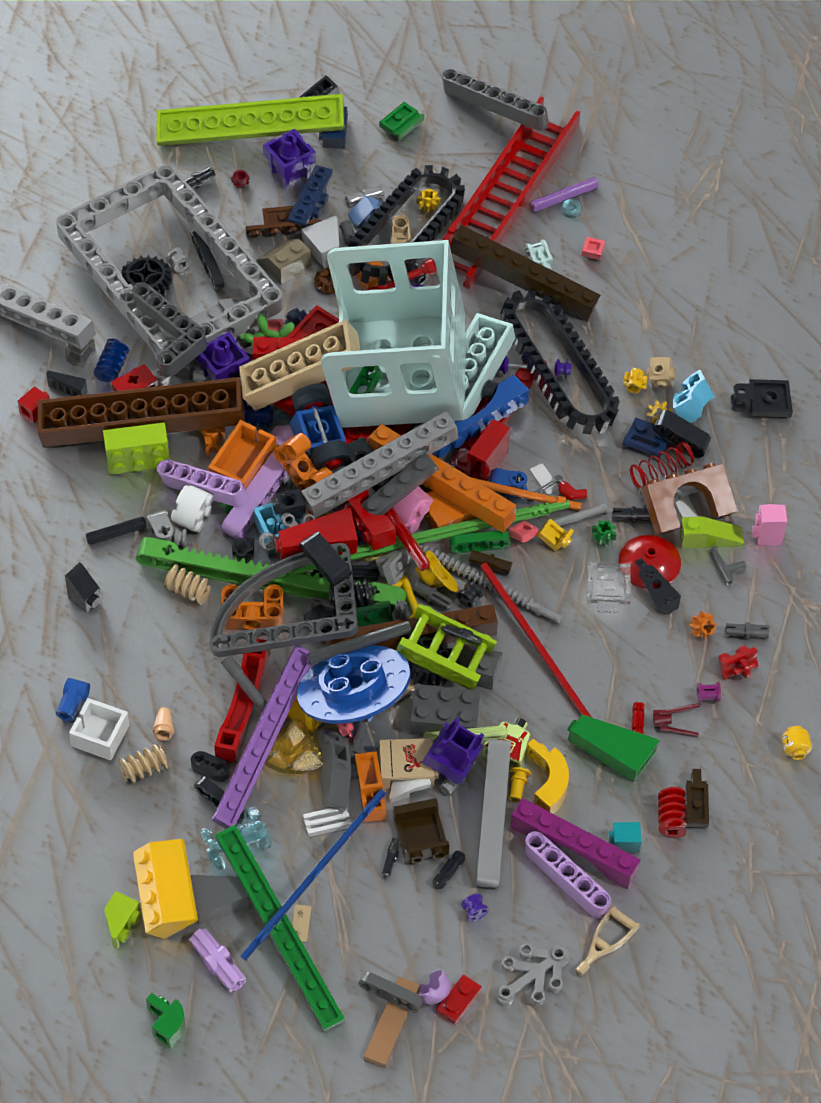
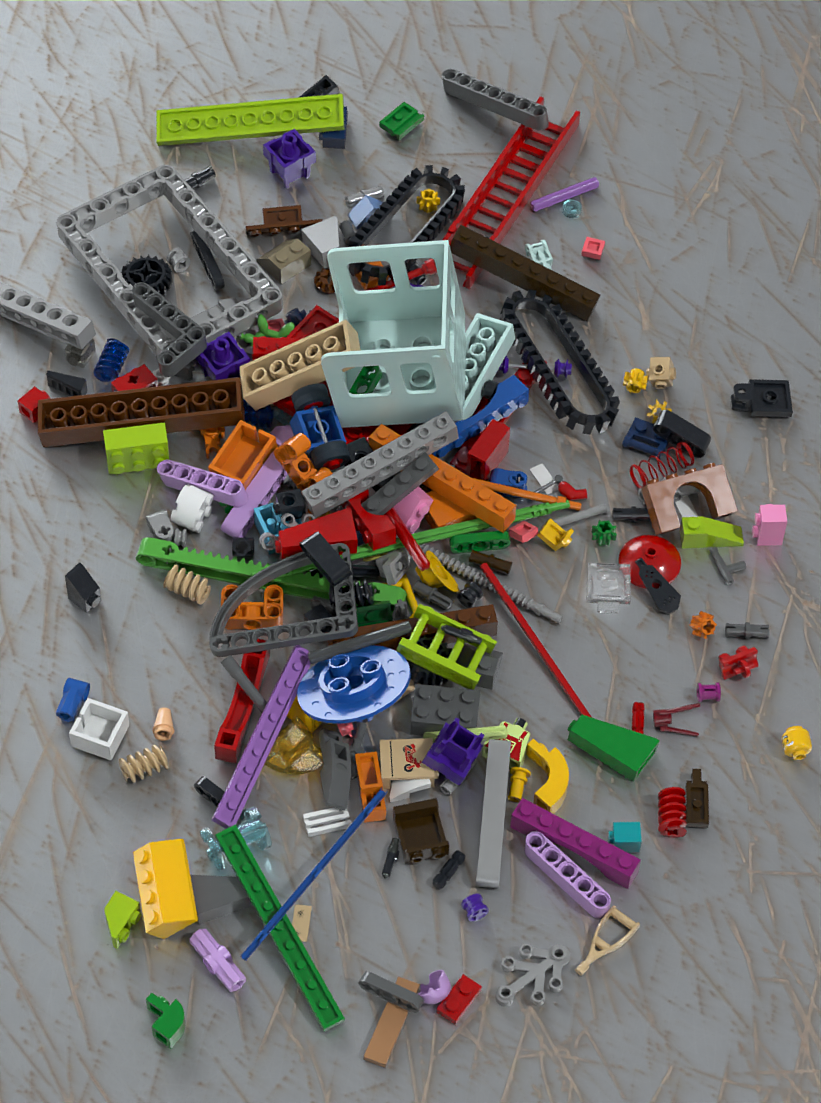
(116, 530): black axle -> none
(211, 764): black beam -> none
(240, 178): dark red plate -> none
(312, 197): dark blue bracket -> none
(400, 230): tan piece -> none
(692, 397): medium azure brick -> none

